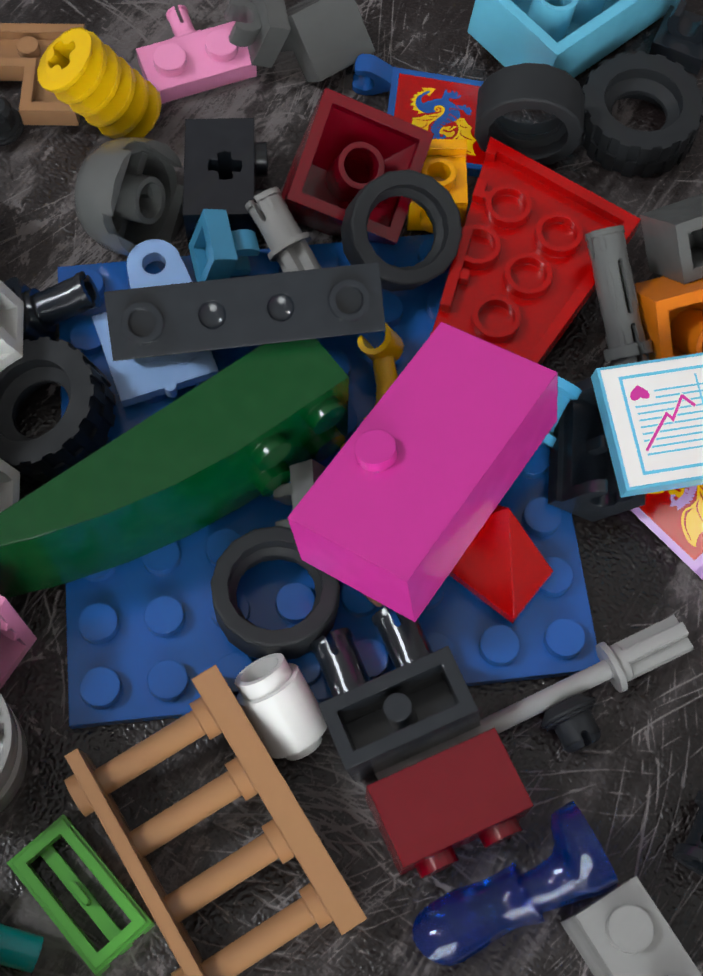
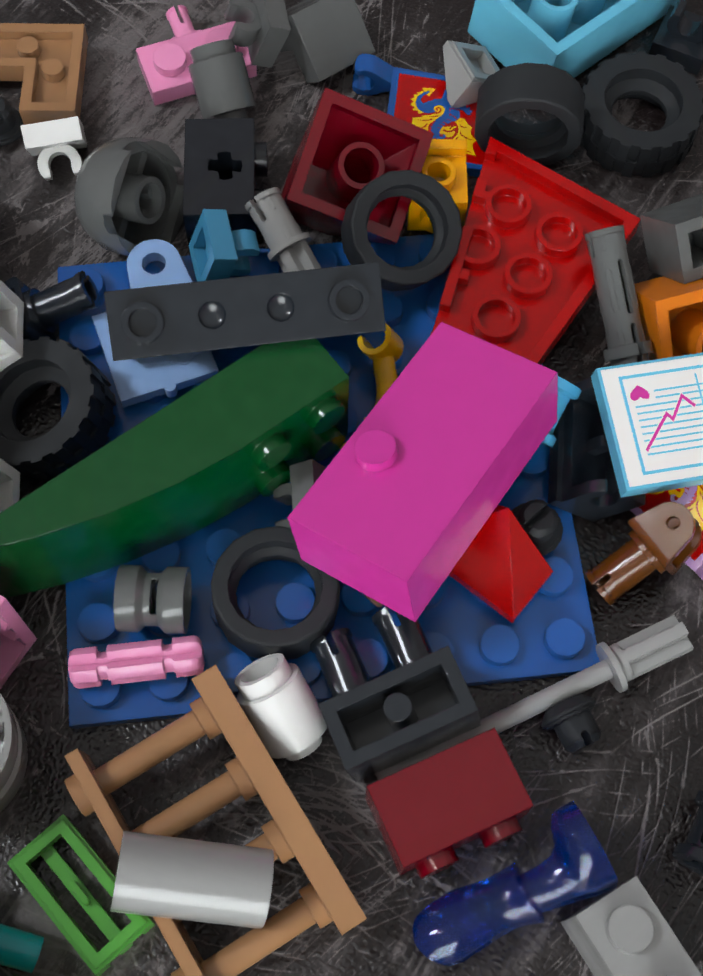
(54, 139): none -> white tile
(99, 85): yellow piece -> none
(136, 662): none -> bright pink axle
(152, 599): none -> dark grey wheel
(193, 880): none -> light grey brick
(221, 80): none -> dark grey brick
(466, 71): none -> light grey slope
(540, 524): none -> black piece
(659, 541): none -> reddish brown piece

